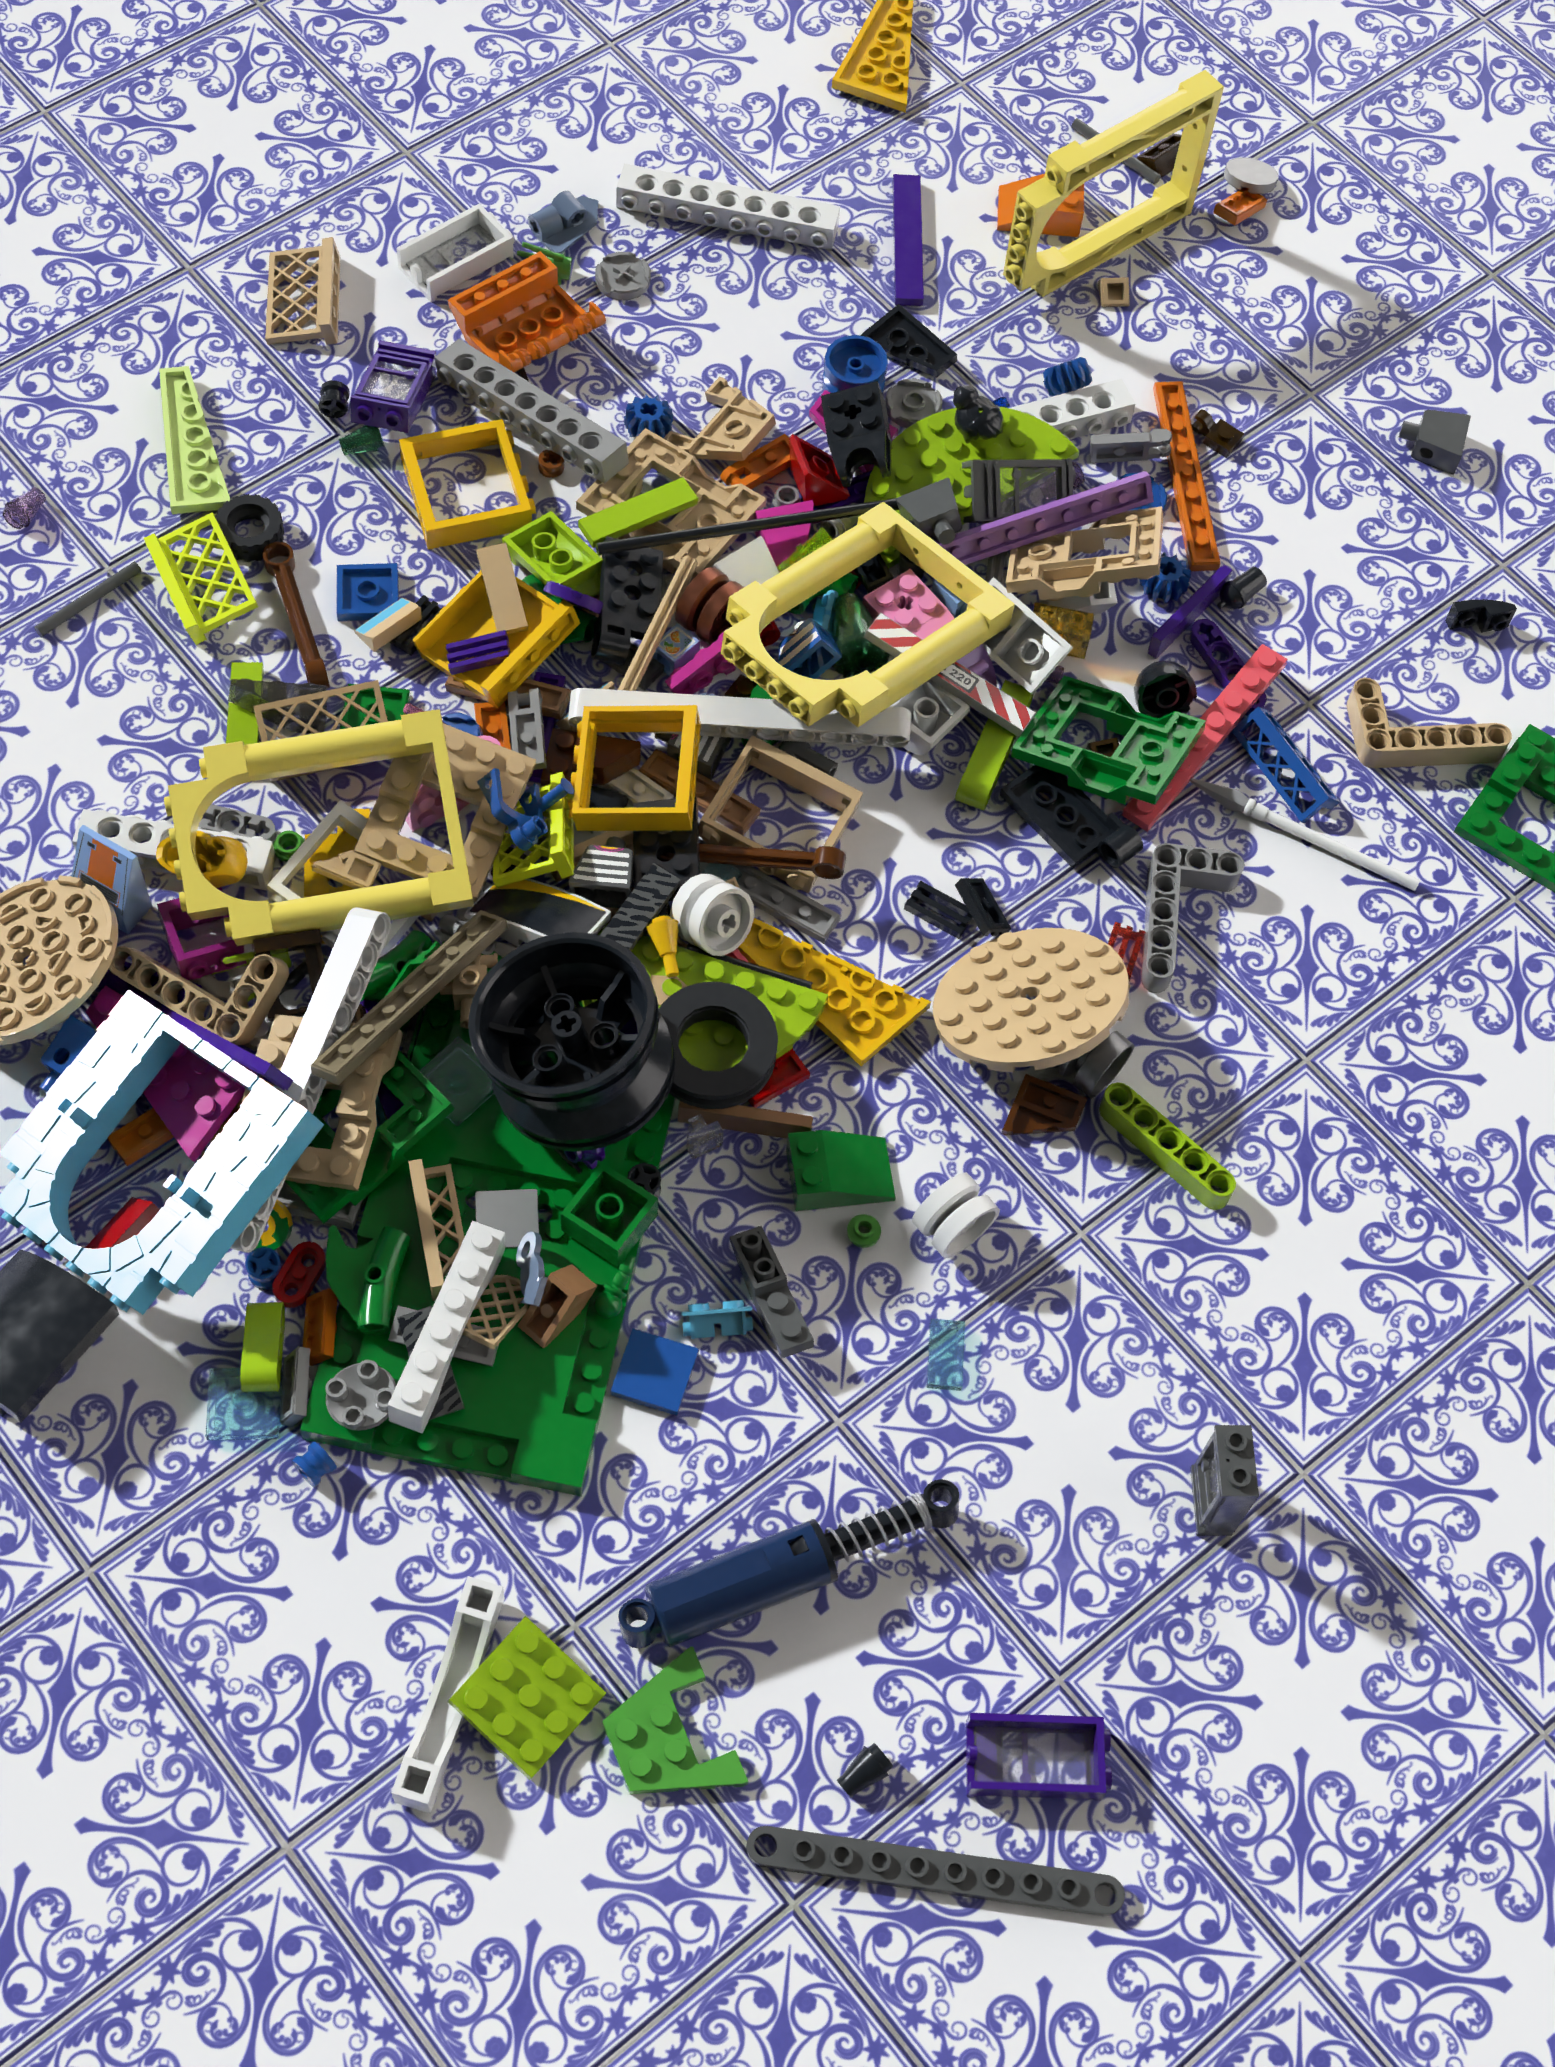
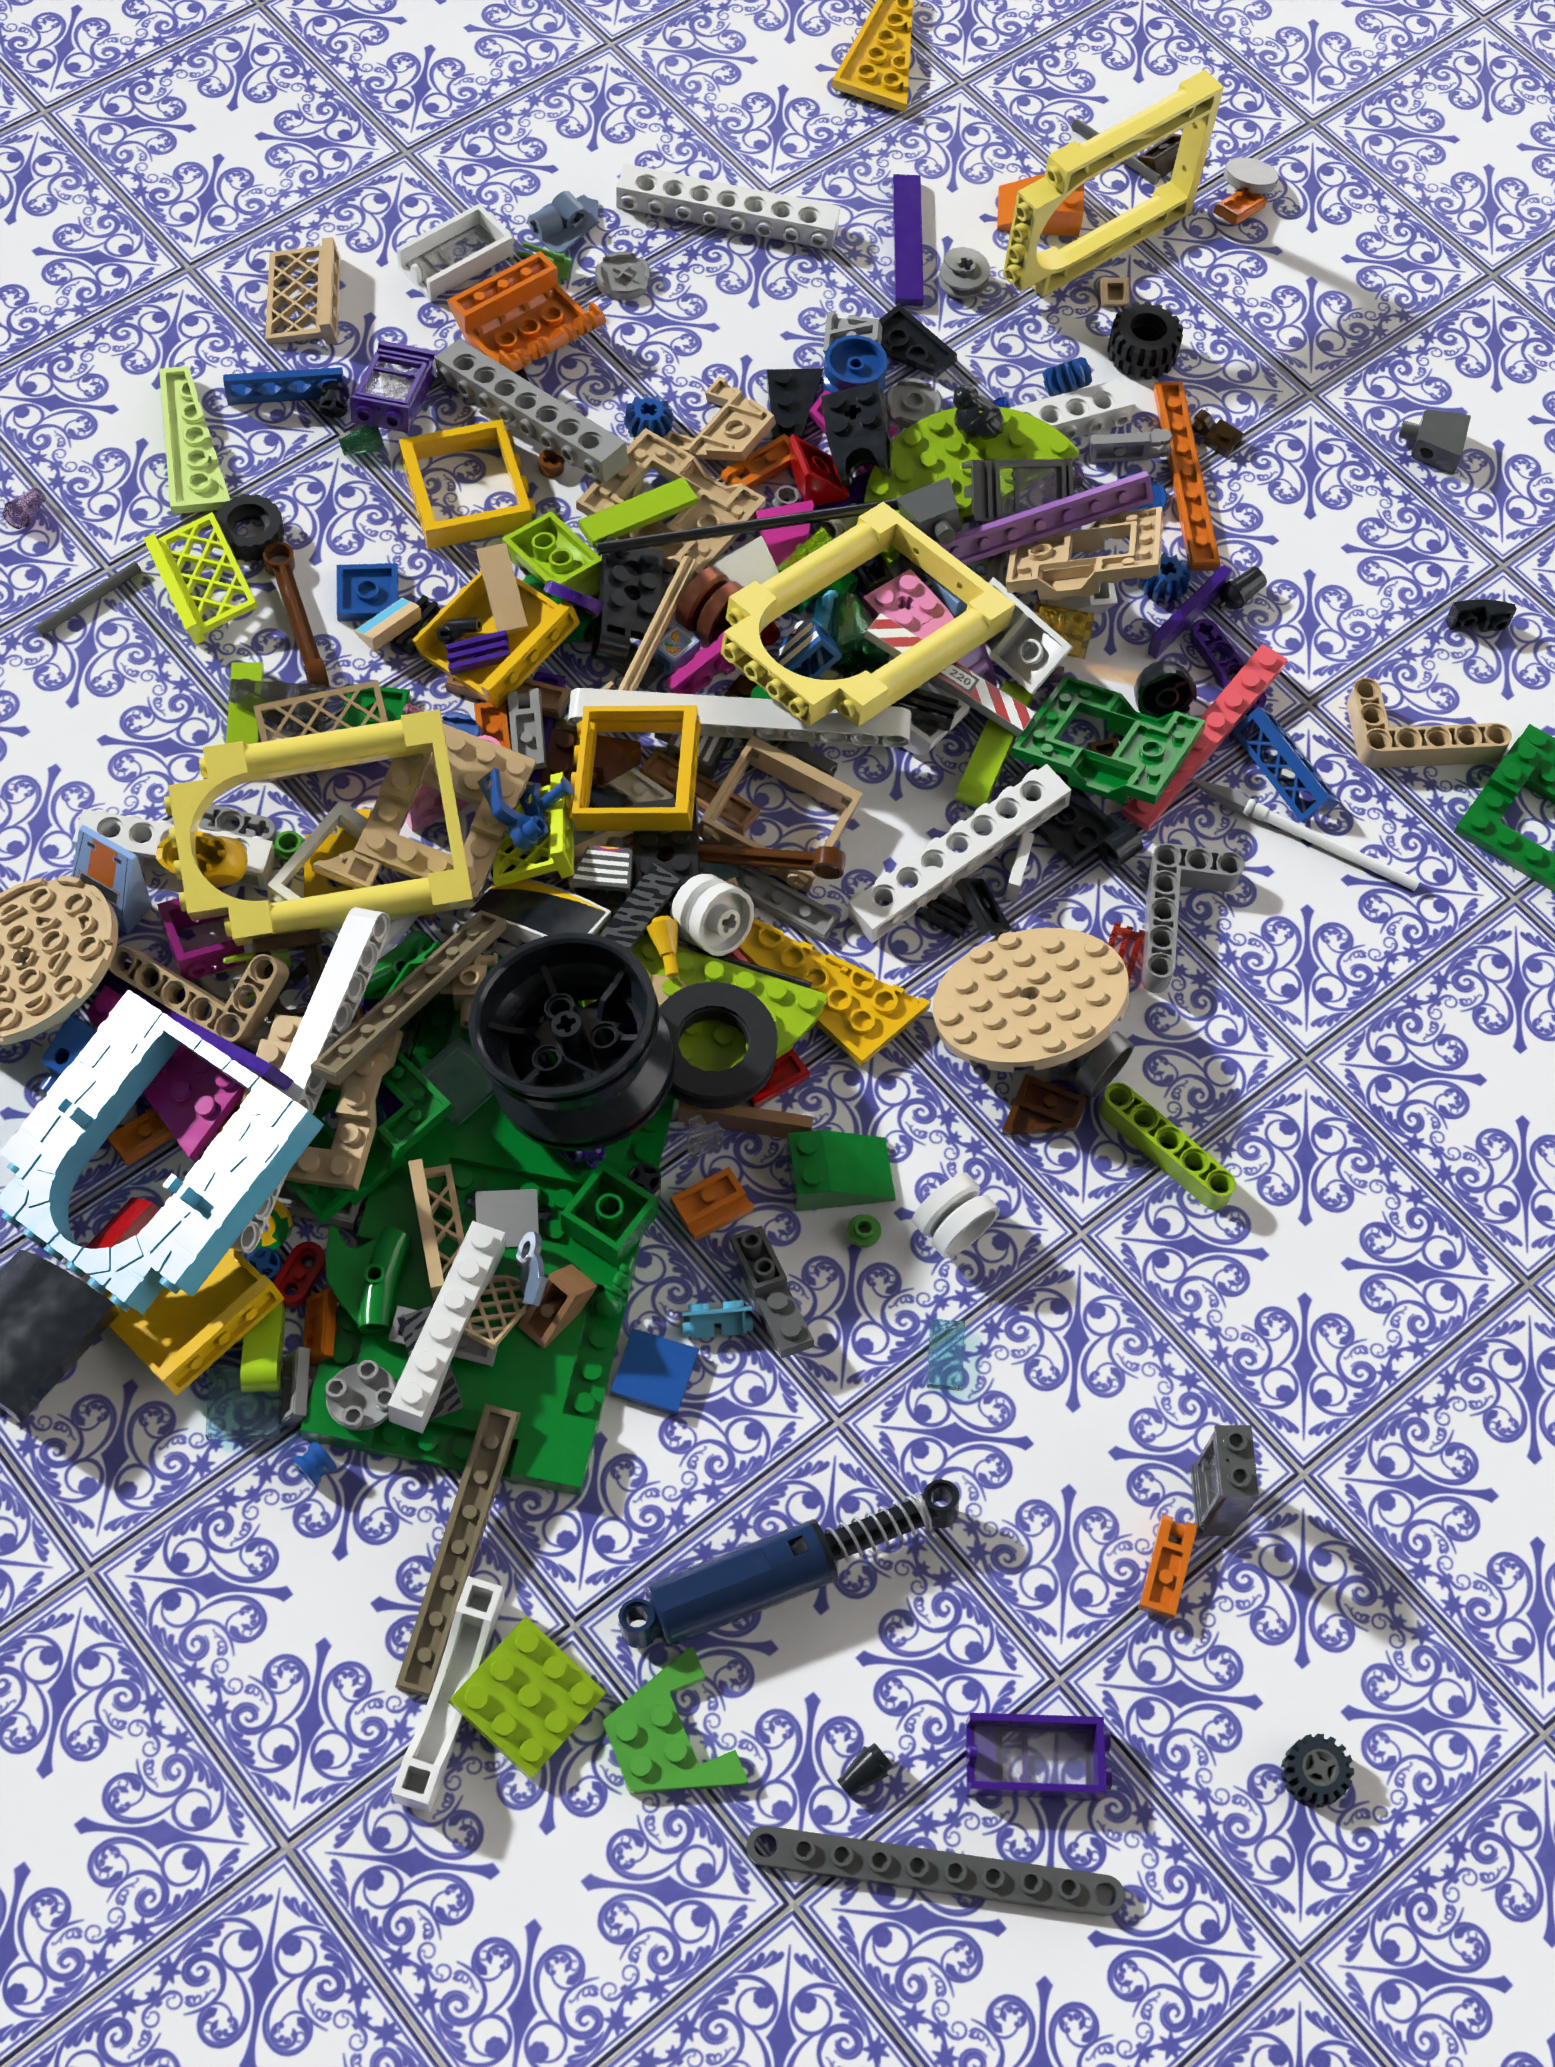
(187, 1333): none -> yellow panel
(278, 385): none -> blue fence
(457, 627): none -> black arm
(458, 1549): none -> dark tan tile
(711, 1204): none -> orange plate
(791, 397): none -> black wing
(853, 325): none -> light grey wing
(878, 920): none -> white brick
(930, 702): none -> black tile
(964, 273): none -> light grey piece
(1019, 866): none -> white tile
(1145, 340): none -> black tyre
(1167, 1568): none -> orange plate
(1326, 1761): none -> black wheel

